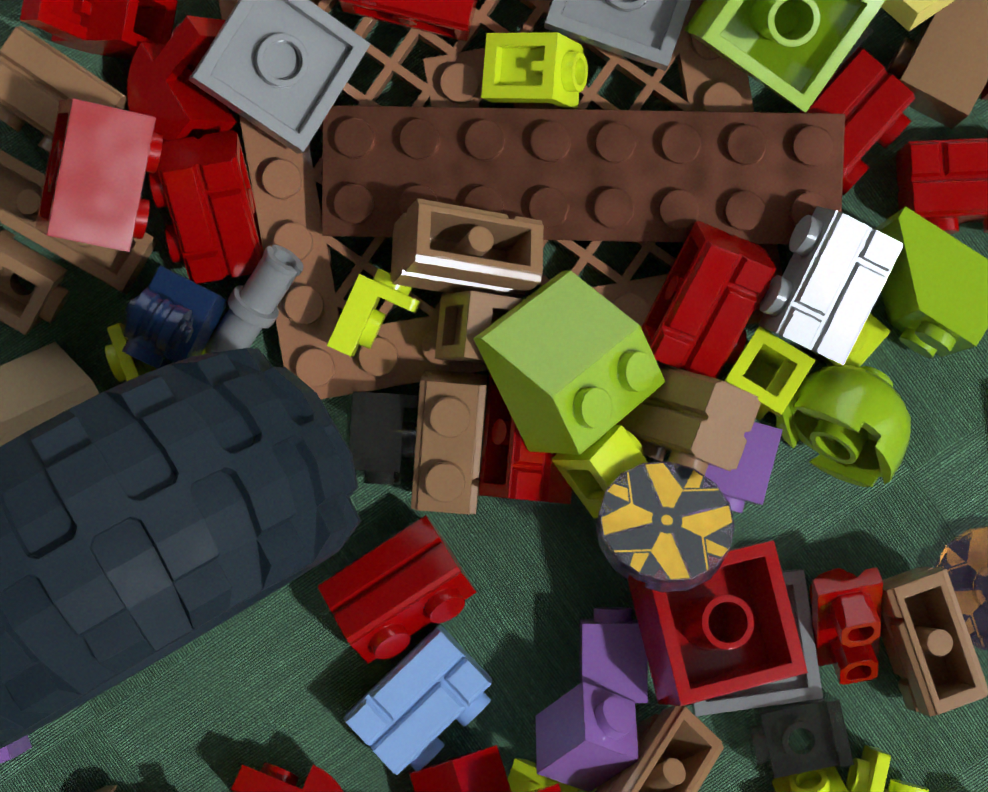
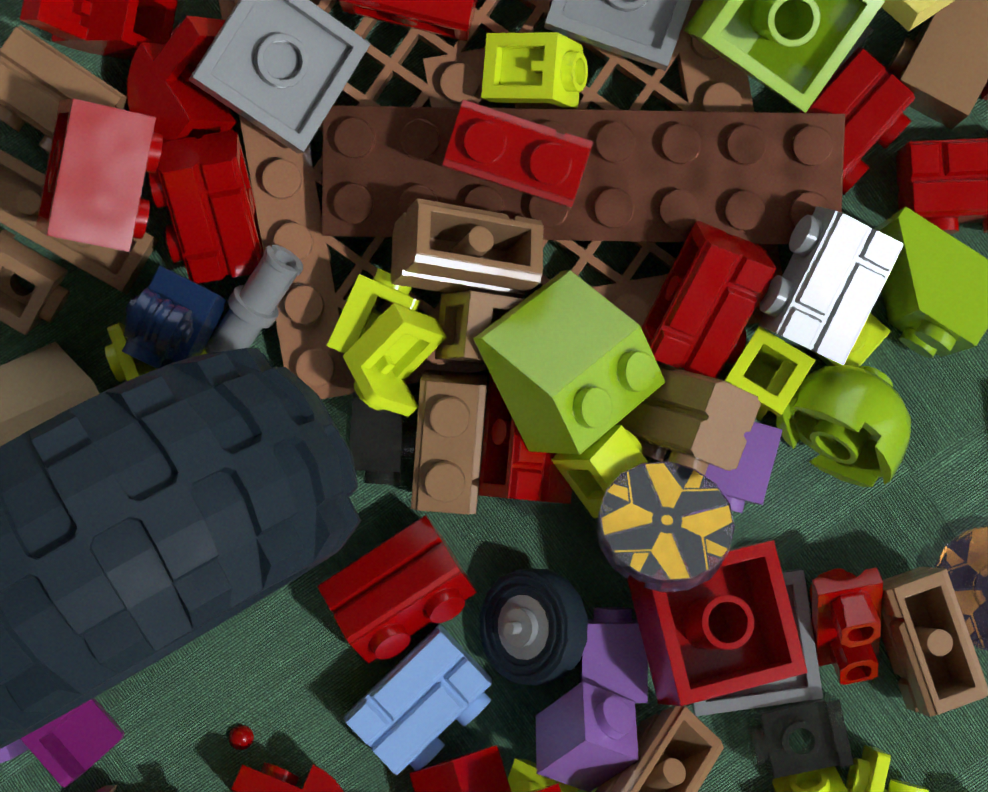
(74, 741): none -> magenta panel
(241, 737): none -> red piece
(389, 355): none -> neon yellow bracket
(517, 154): none -> red brick
(533, 626): none -> black wheel

